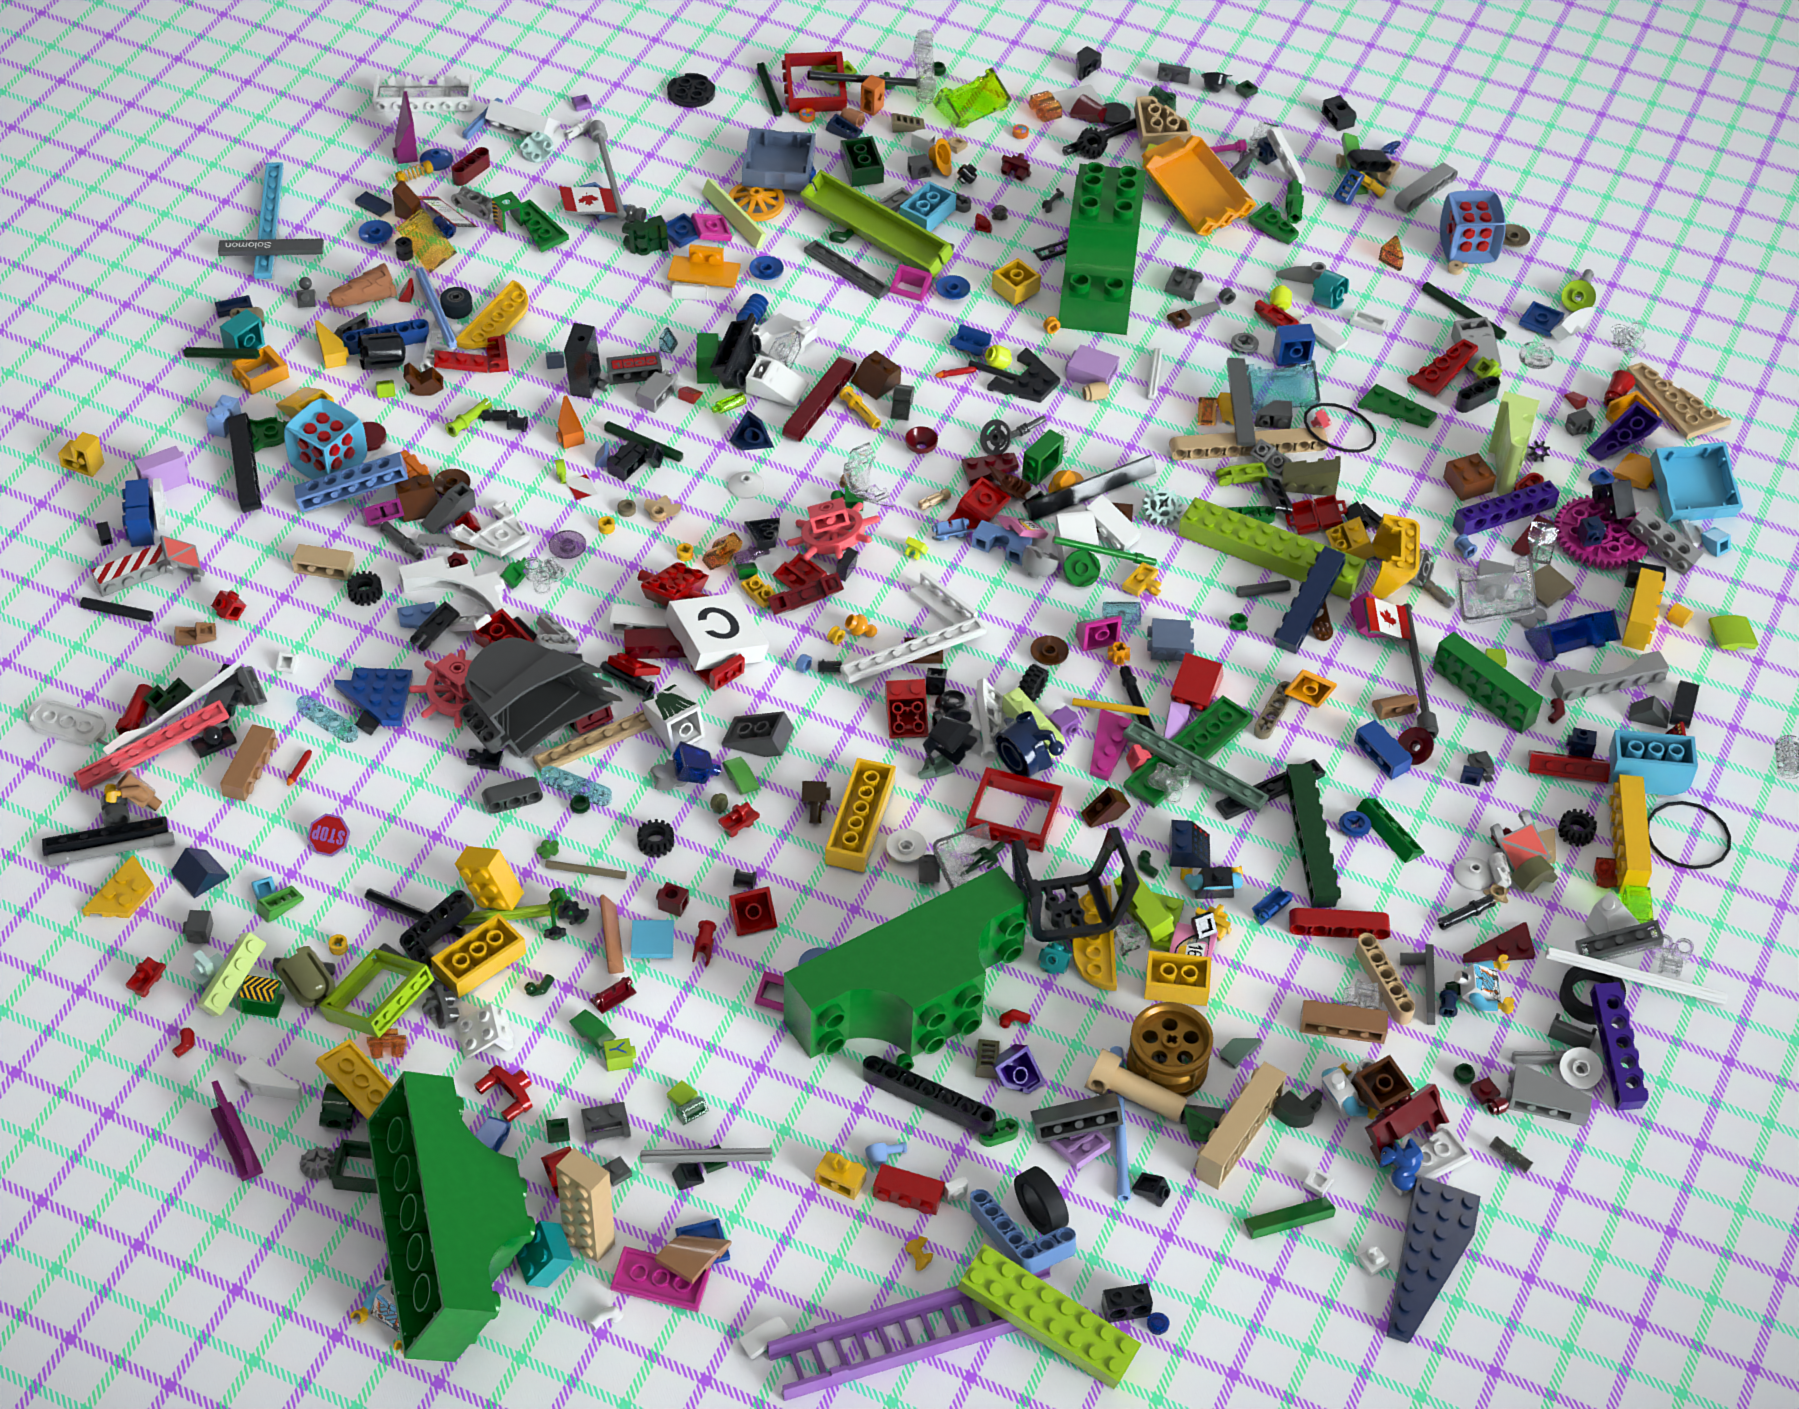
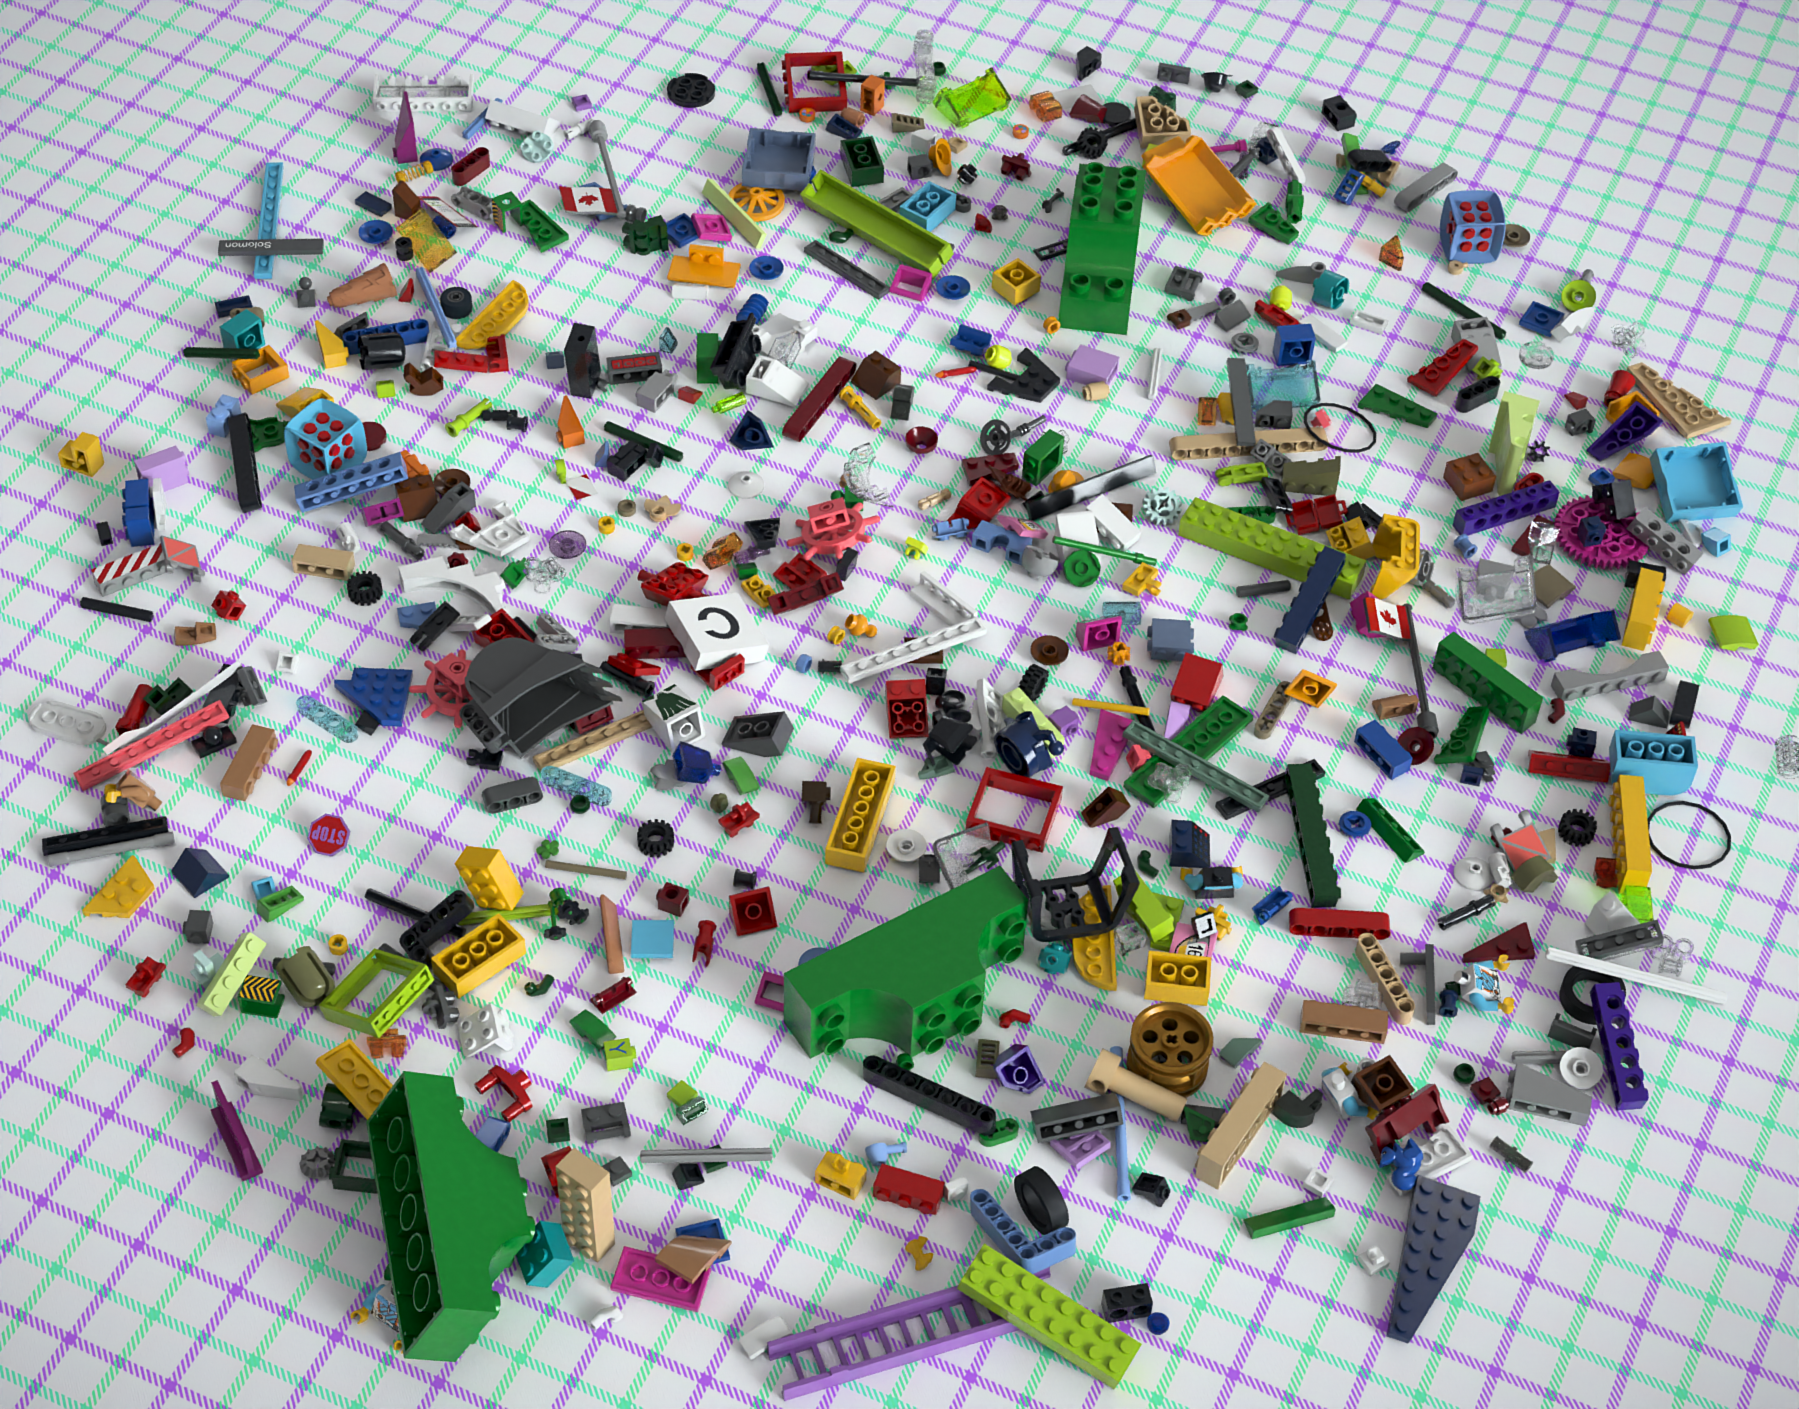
(348, 537): none -> white hinge
(1232, 315): none -> dark grey slope
(1466, 738): none -> green wing

